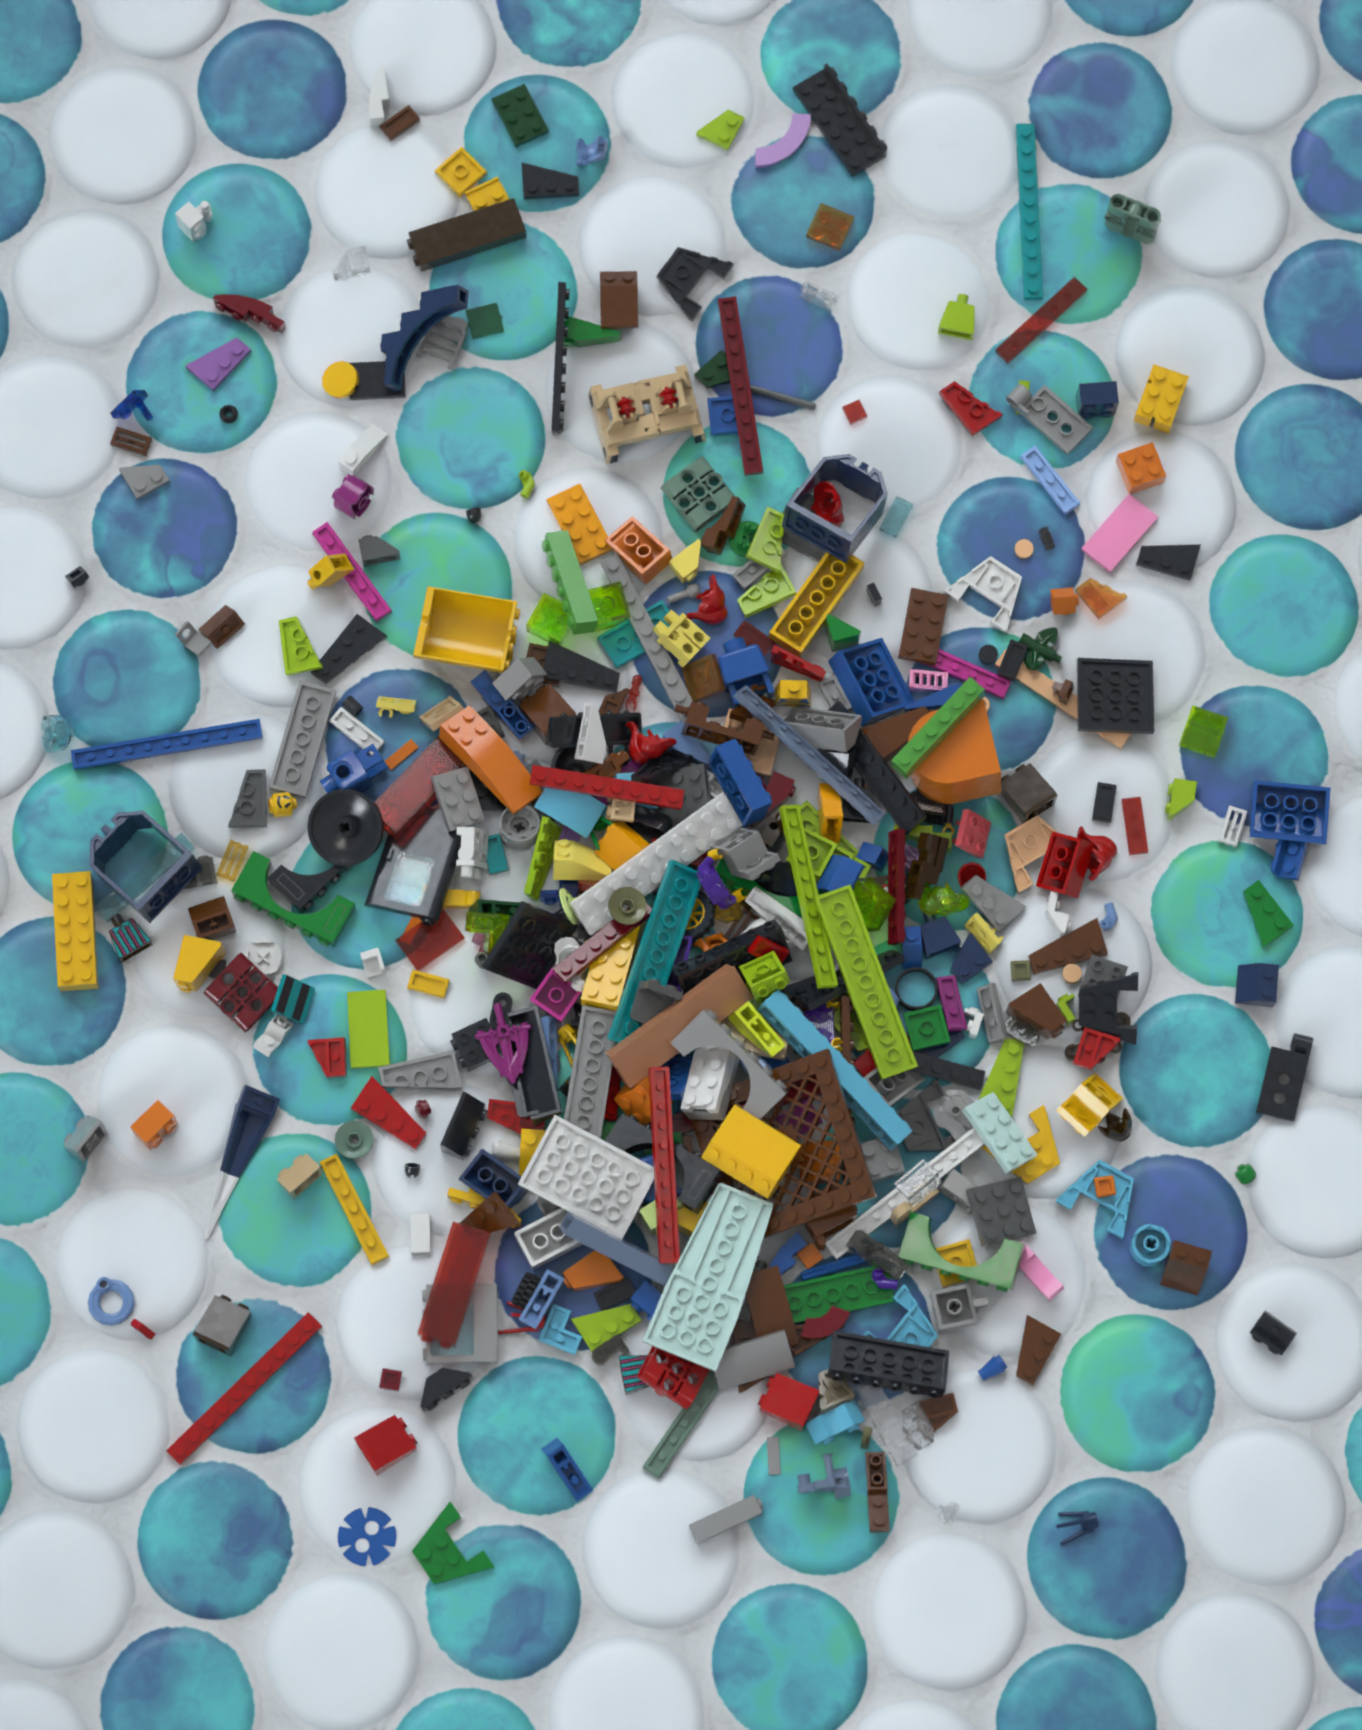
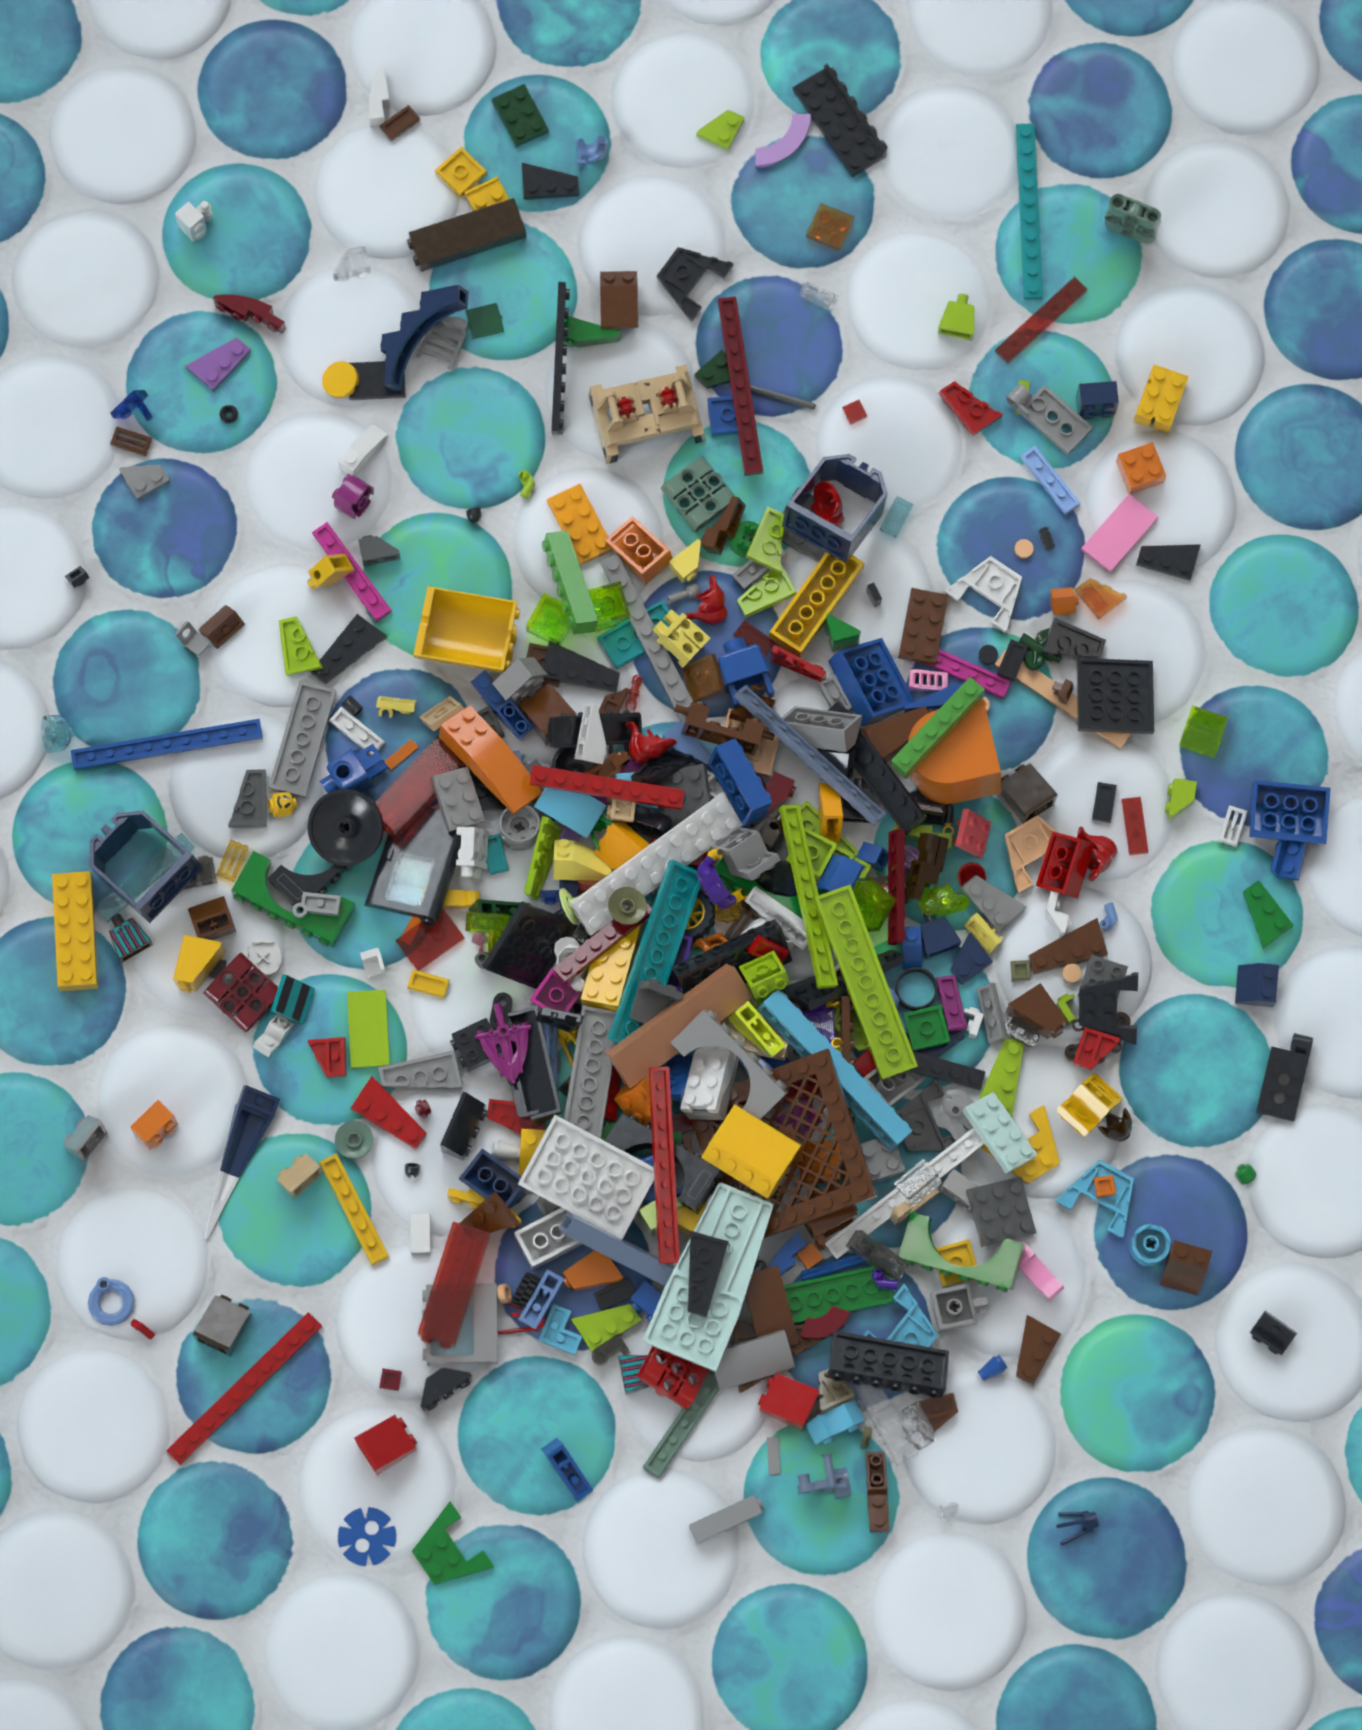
(318, 904): none -> light grey hinge
(504, 1293): none -> light nougat tile
(560, 1019): none -> black wing
(704, 1269): none -> black wing
(793, 693): yellow torso -> none
(1072, 641): none -> black wing

